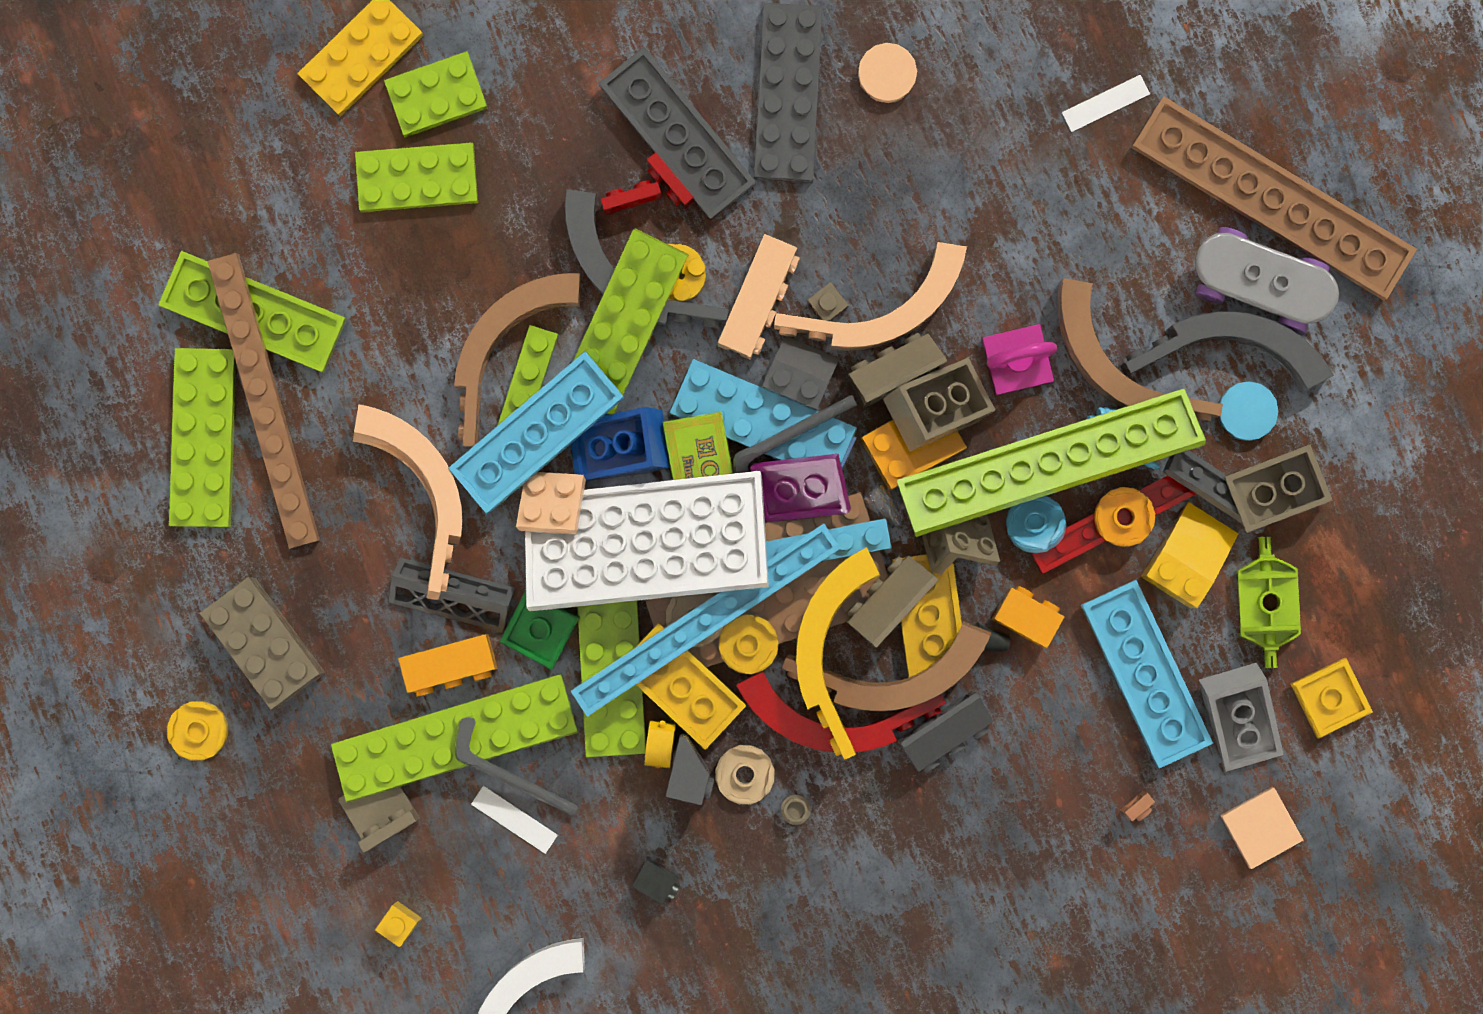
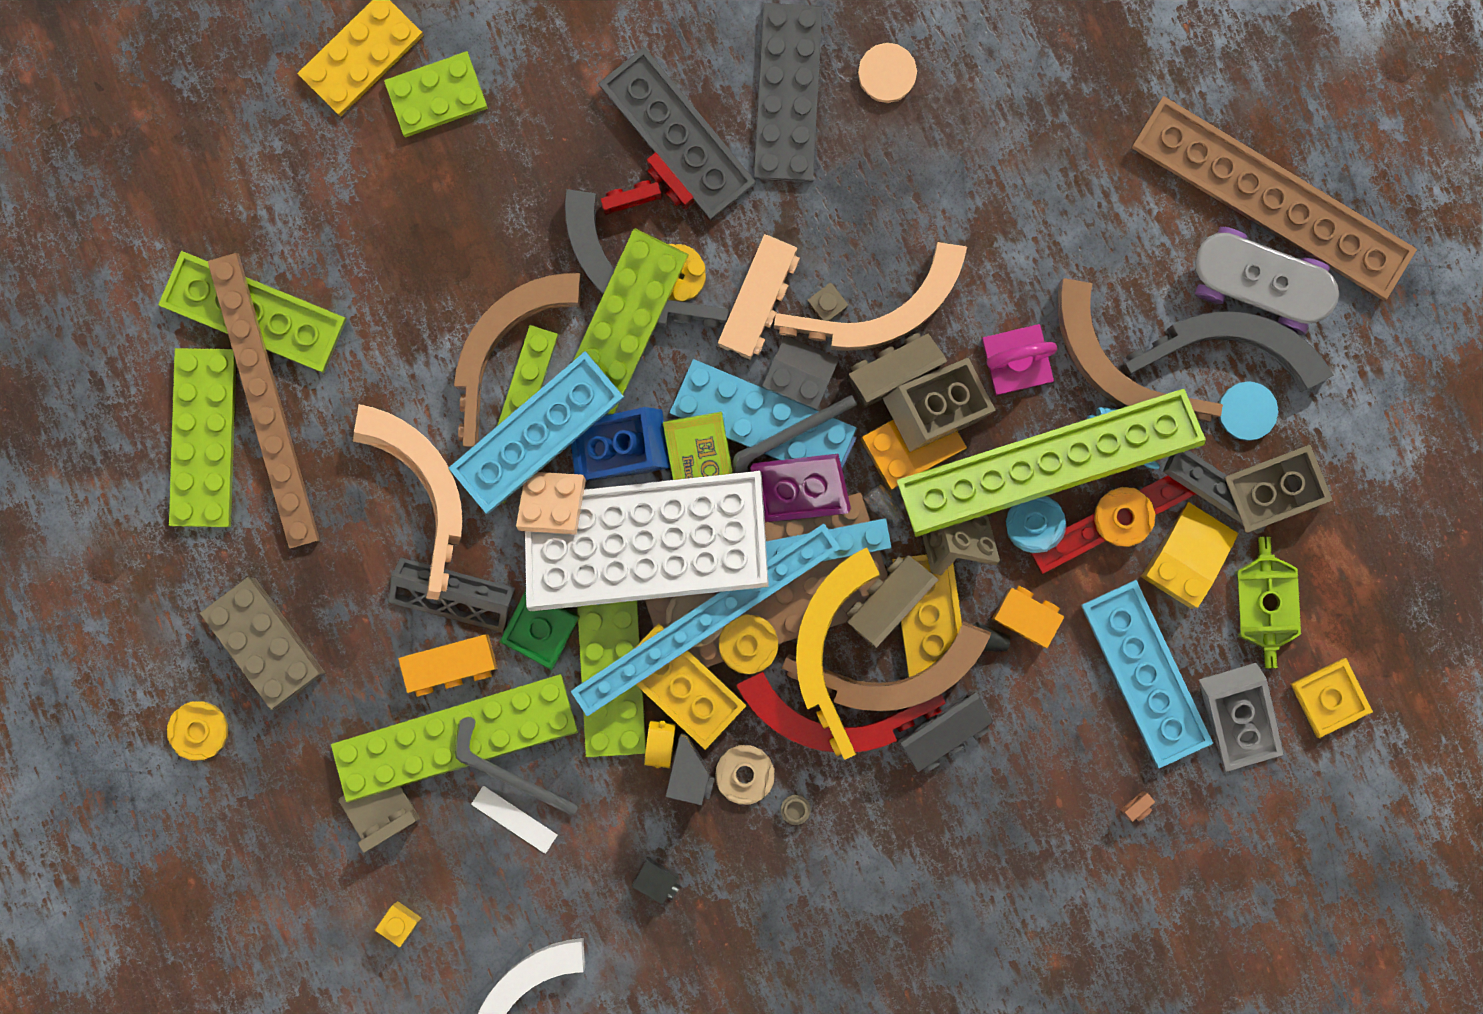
(416, 177): lime plate -> none
(1105, 103): white sticker -> none
(1261, 827): light nougat tile -> none

